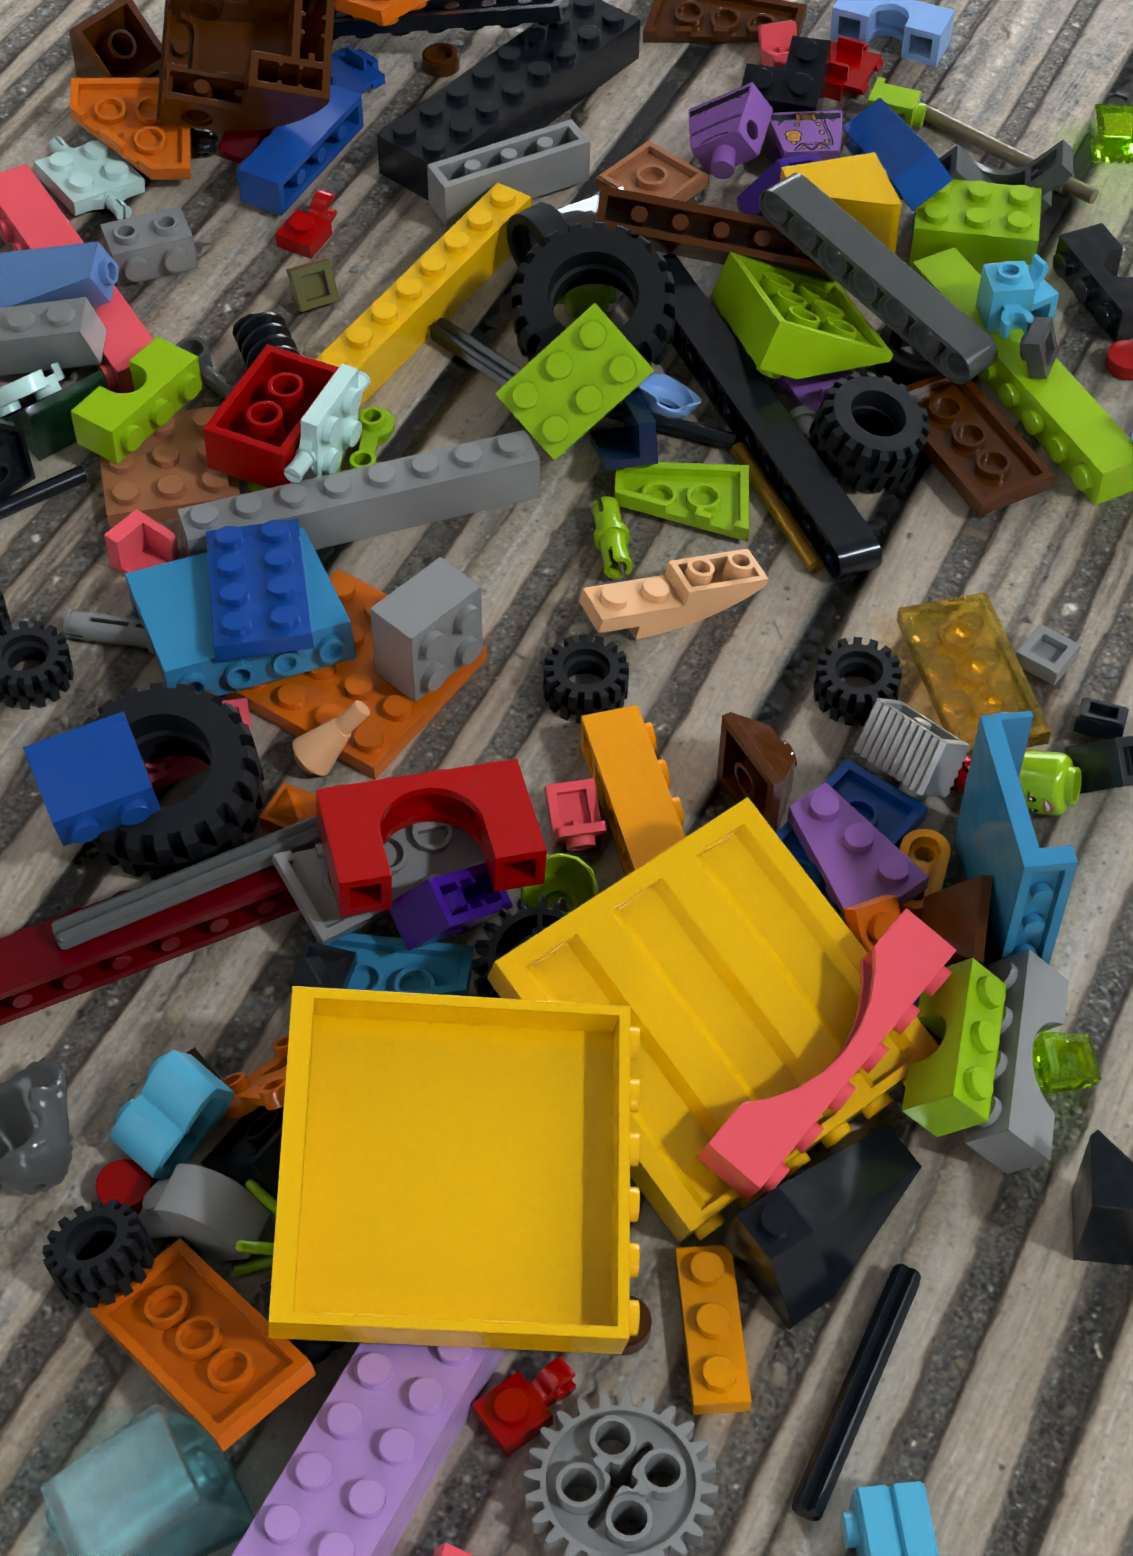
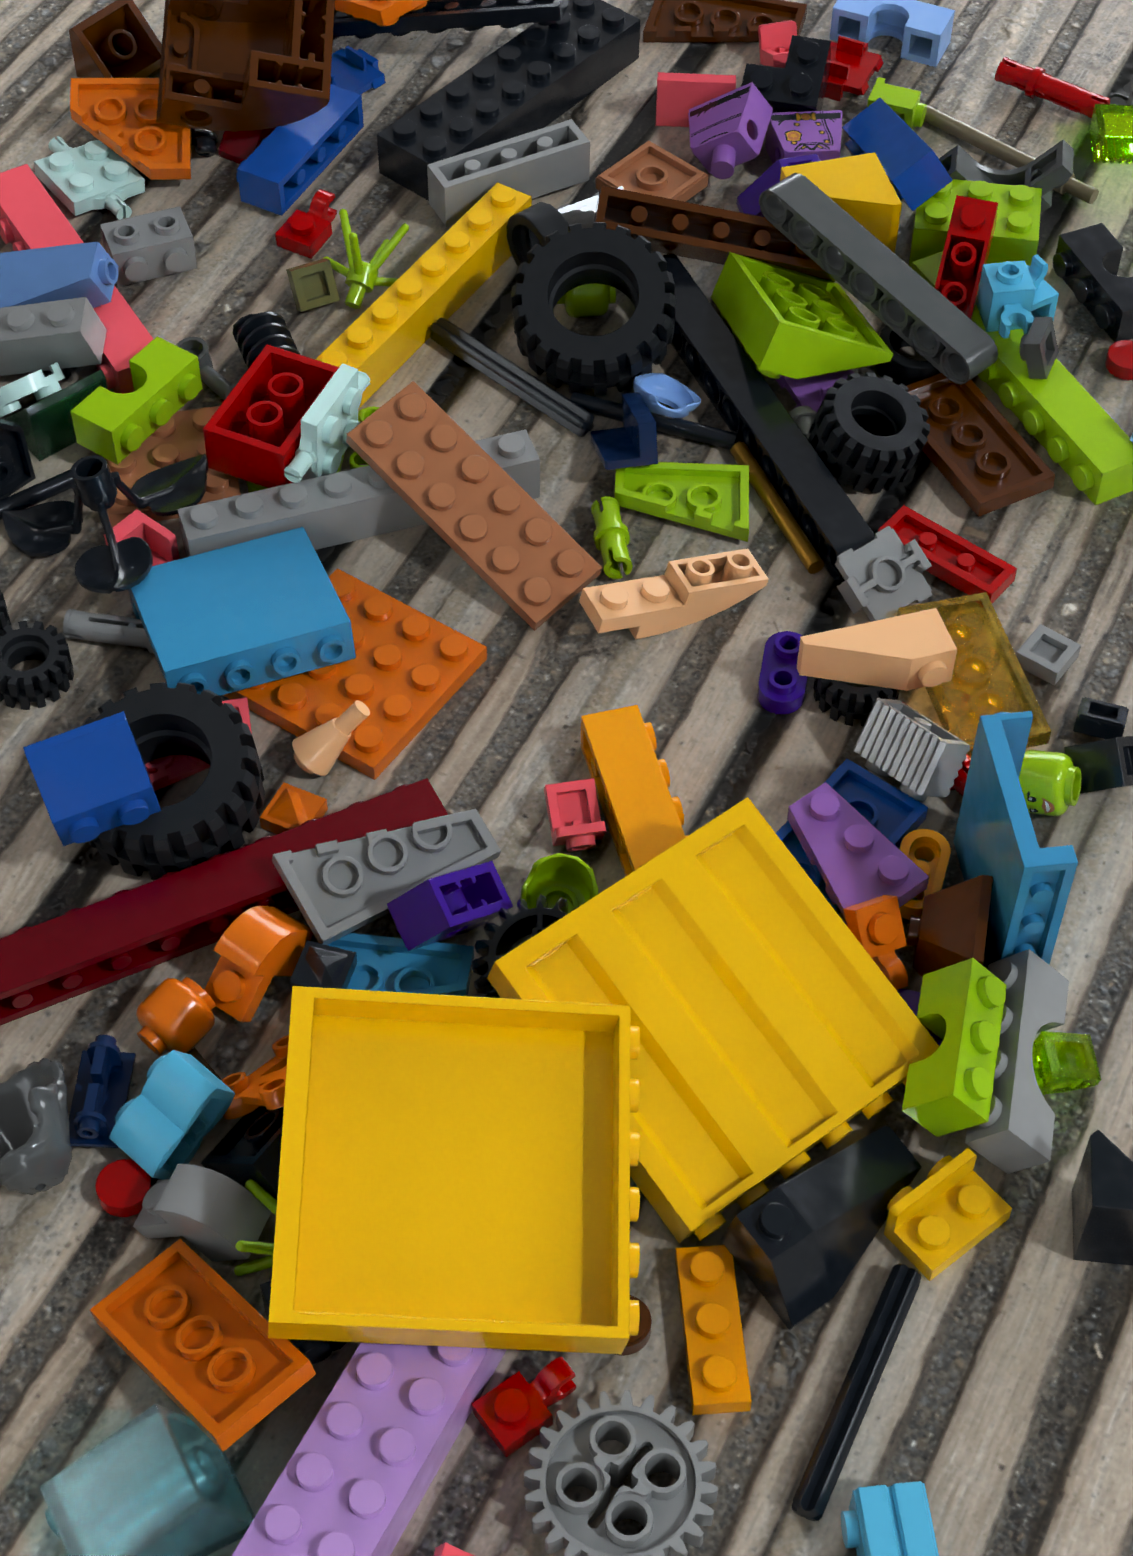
(99, 1092): none -> dark blue hinge
(109, 1272): black tyre -> none
(119, 565): none -> black plant
(175, 1016): none -> orange head
(183, 884): dark grey axle -> none
(252, 951): none -> orange brick
(258, 590): blue plate -> none
(361, 275): none -> lime plant
(427, 629): light grey brick -> none
(441, 60): reddish brown tile -> none
(473, 505): none -> nougat plate
(480, 799): red arch -> none
(575, 382): lime brick -> none
(590, 659): black tyre -> none
(684, 91): none -> coral slope
(756, 766): reddish brown slope -> none
(763, 1132): coral arch -> none
(780, 685): none -> dark purple plate
(883, 575): none -> light grey piece
(884, 653): none -> light nougat slope
(944, 1214): none -> yellow bracket
(952, 556): none -> red plate
(966, 251): none -> red slope
(1045, 86): none -> red pin

